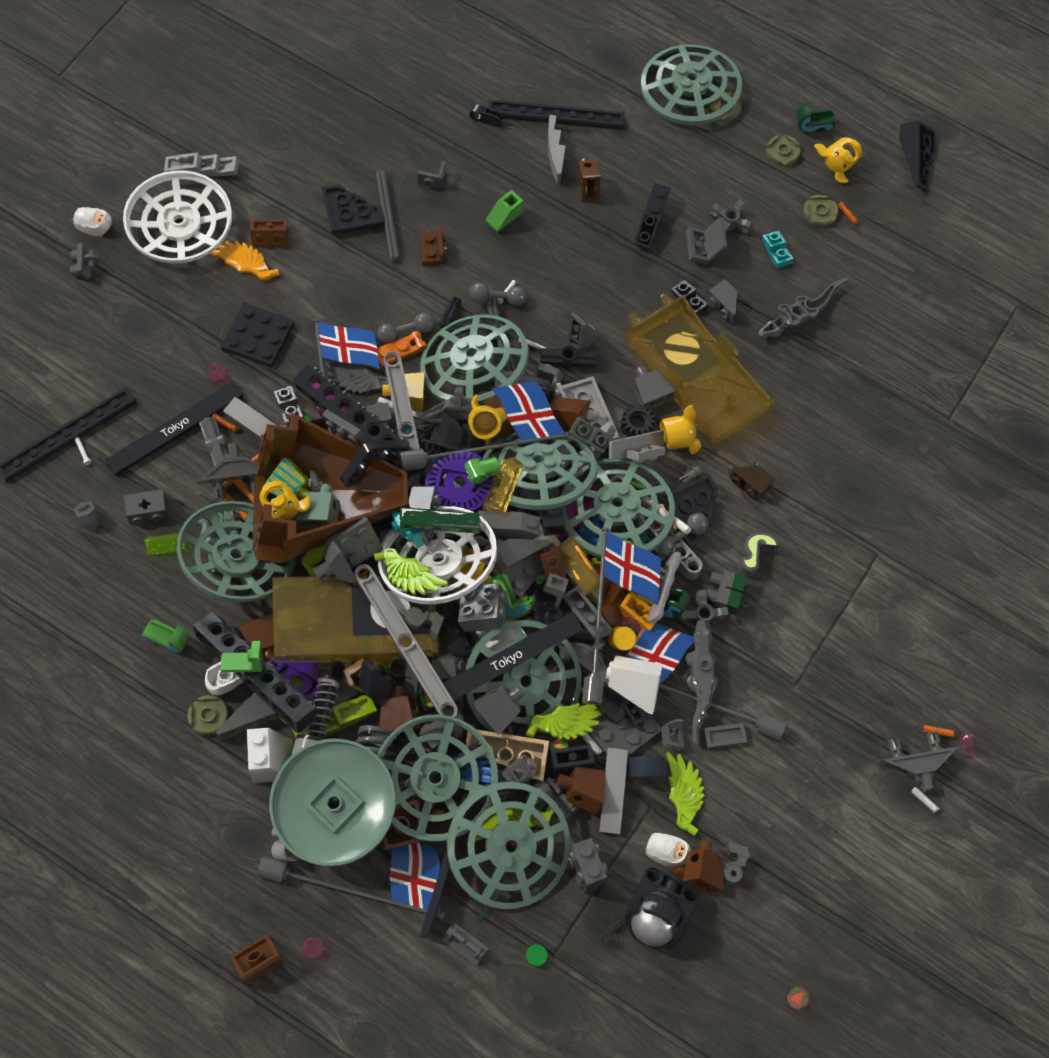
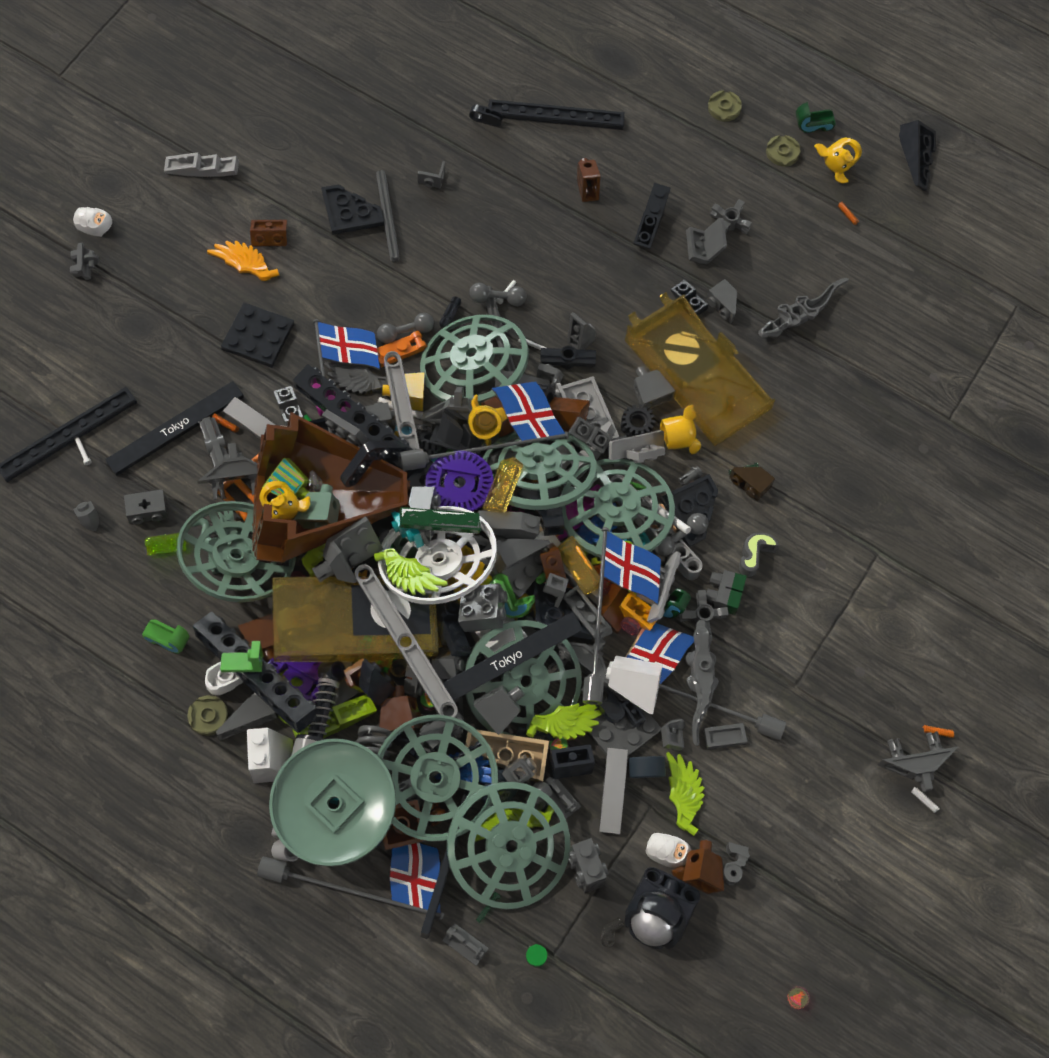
(177, 210): white dish -> none
(217, 373): clear pink tile -> none
(256, 960): reddish brown slope -> none
(313, 948): clear pink tile -> none
(416, 620): dark grey leg -> none
(432, 247): reddish brown bracket -> none
(480, 470): bright green piece -> none
(505, 211): bright green slope -> none
(555, 151): light grey slope -> none
(584, 788): reddish brown torso -> none
(594, 746): white piece -> none
(621, 638): yellow piece -> none
(691, 88): sand green dish -> none
(777, 249): teal slope -> none
(820, 211): olive tile -> none
(967, 742): clear pink tile -> none

